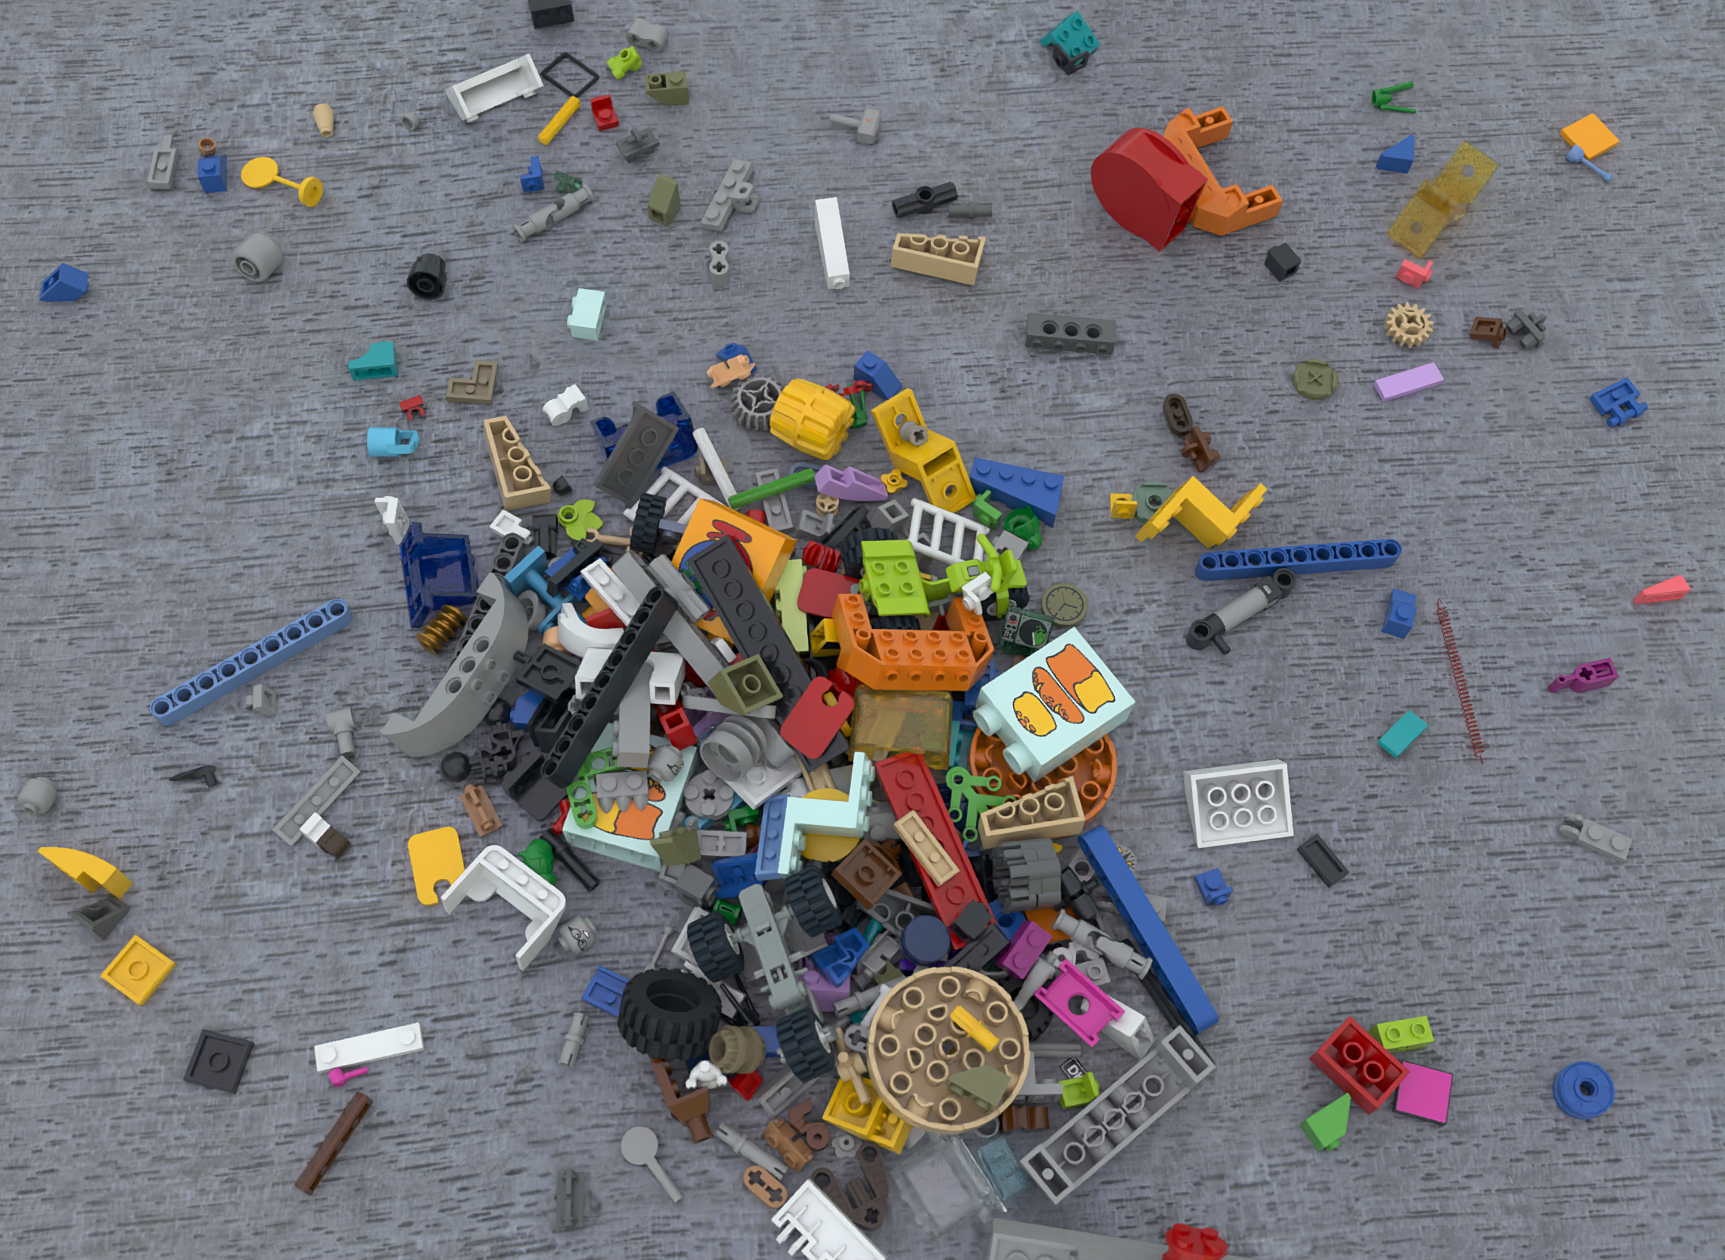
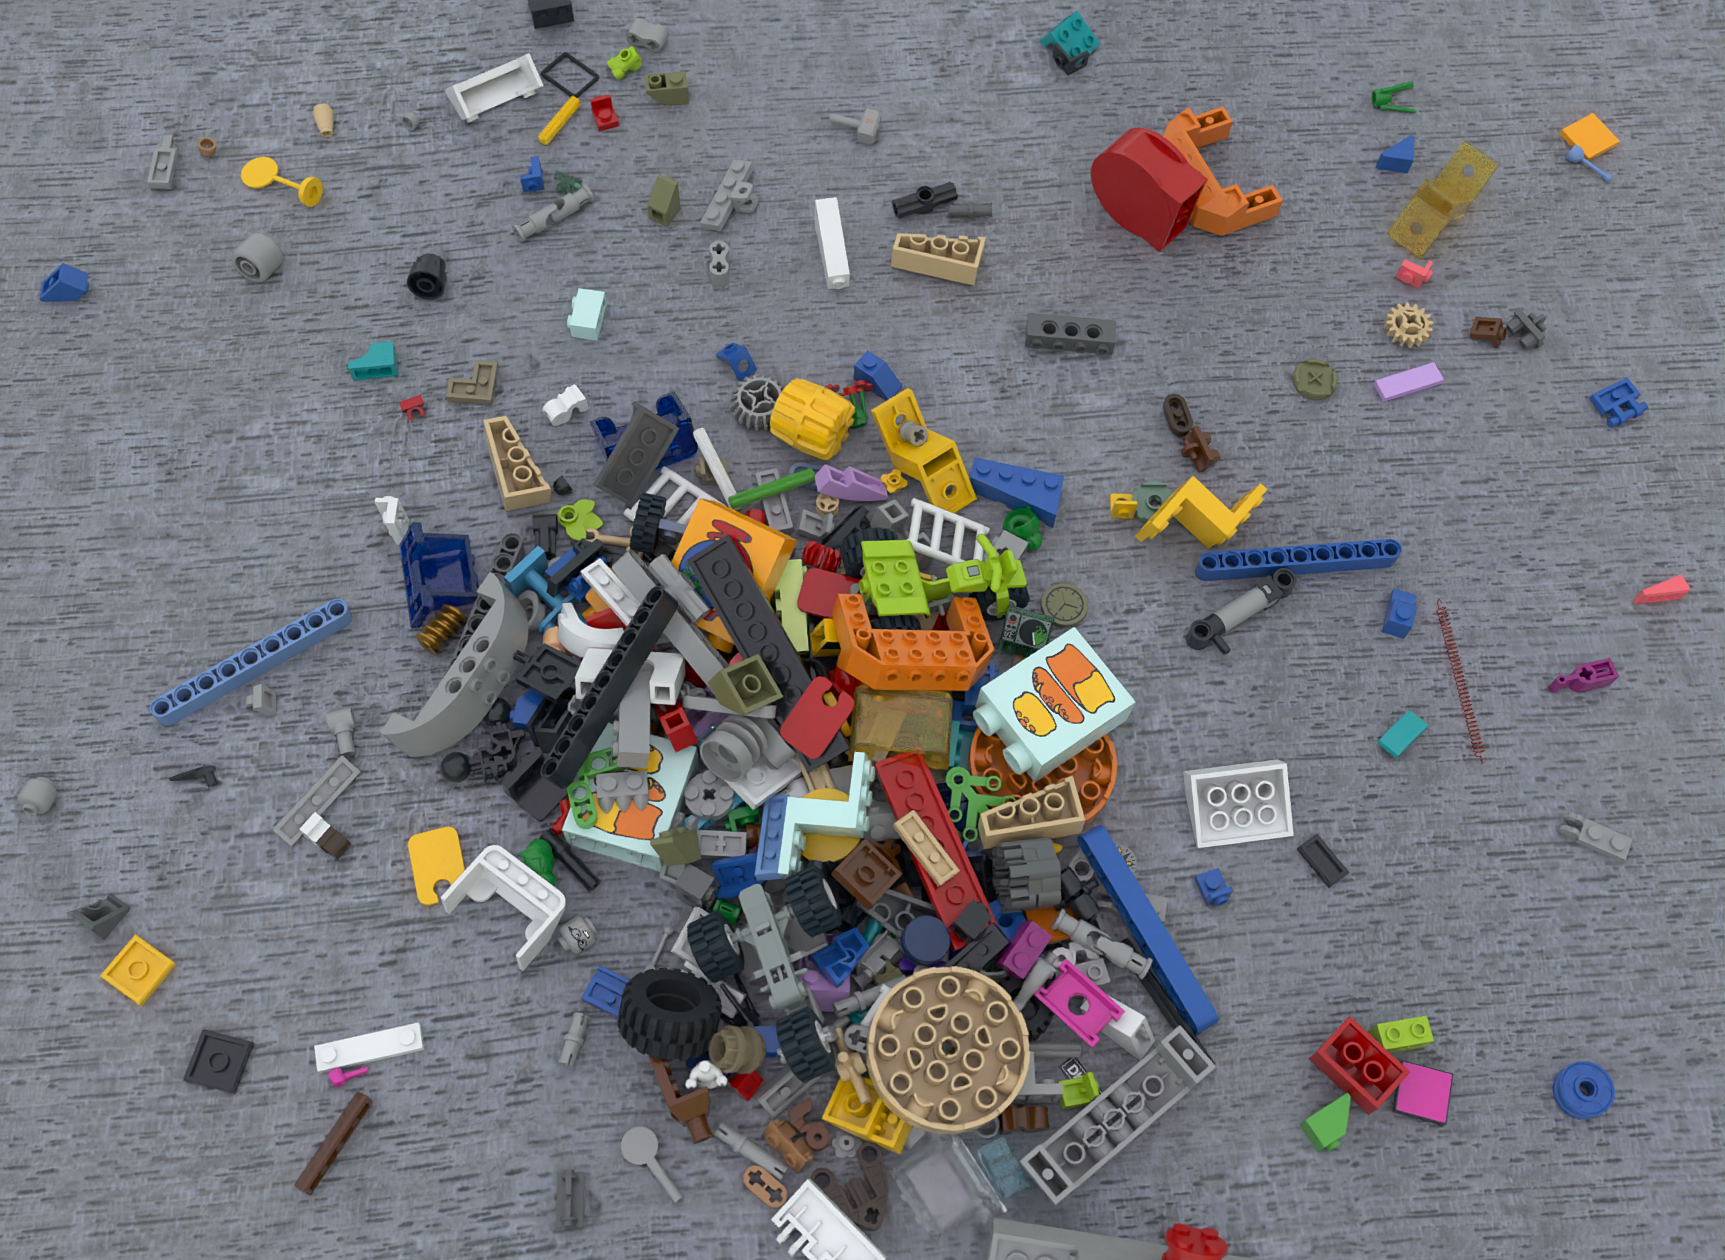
(87, 870): yellow slope -> none
(213, 173): blue slope -> none
(387, 441): medium azure piece -> none
(480, 810): medium nougat hinge -> none
(508, 523): white plate -> none
(637, 143): dark grey hips -> none
(665, 763): light grey head -> none
(724, 650): white tile -> none
(738, 369): light nougat hinge -> none
(974, 1028): yellow axle -> none
(975, 591): white bracket -> none
(980, 1084): olive slope -> none
(986, 513): bright green bracket -> none
(1282, 261): black brick -> none

